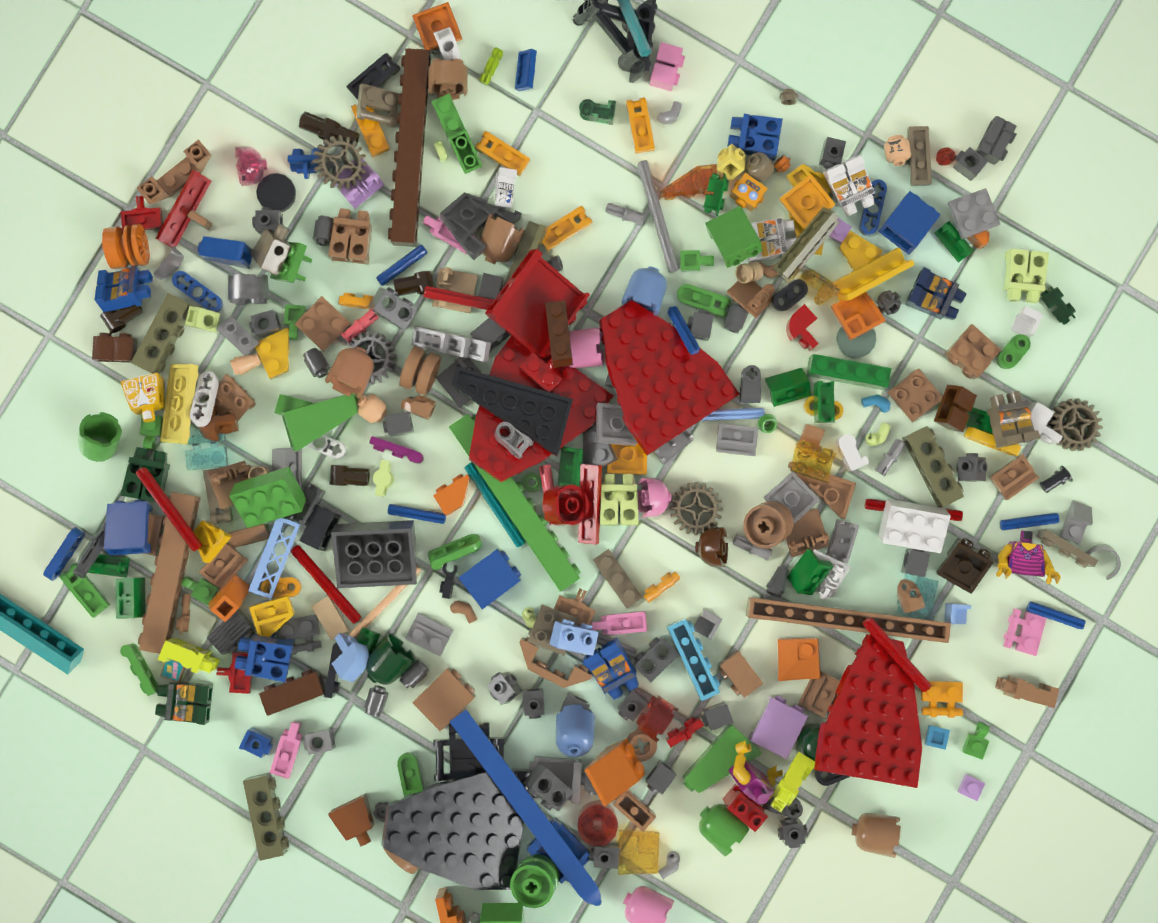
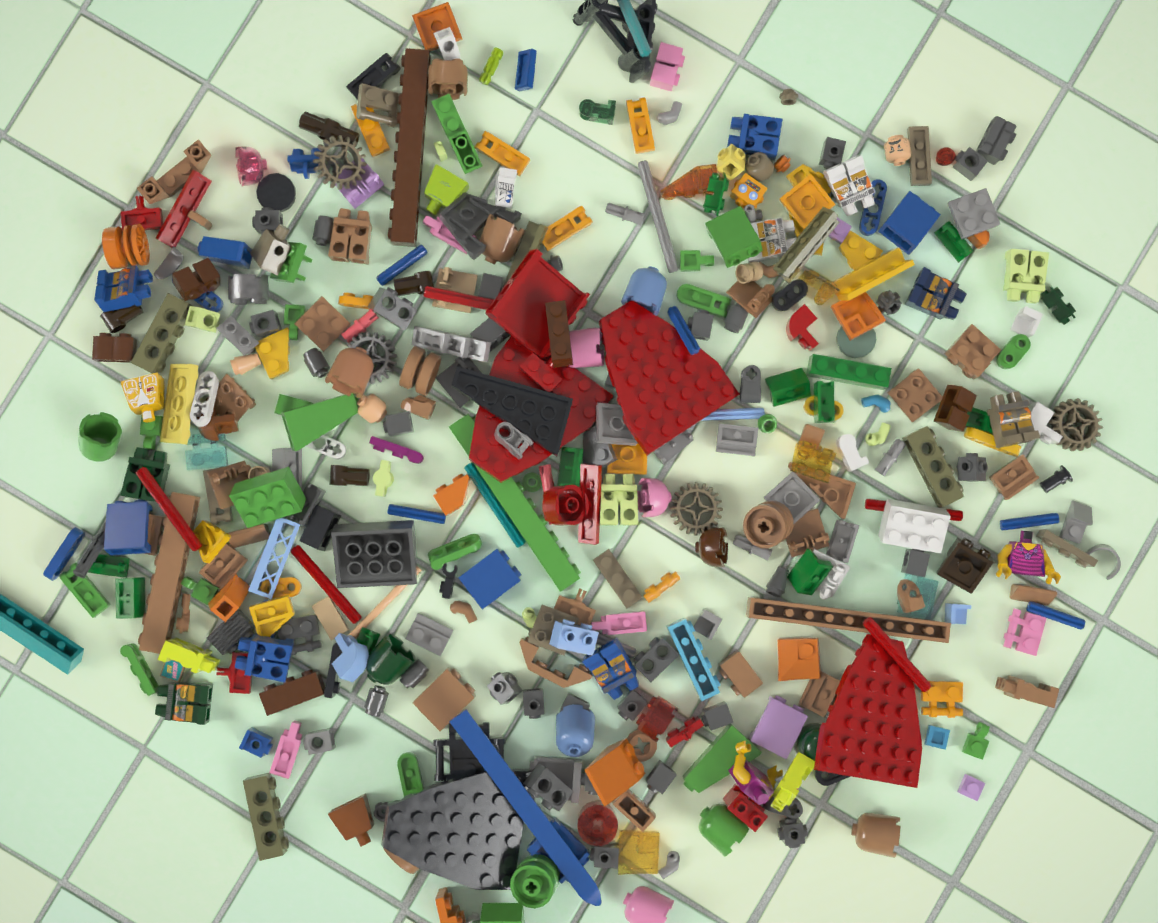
(193, 284): none -> reddish brown piece
(443, 189): none -> lime torso
(753, 215): none -> light grey arm
(1032, 594): none -> medium nougat slope

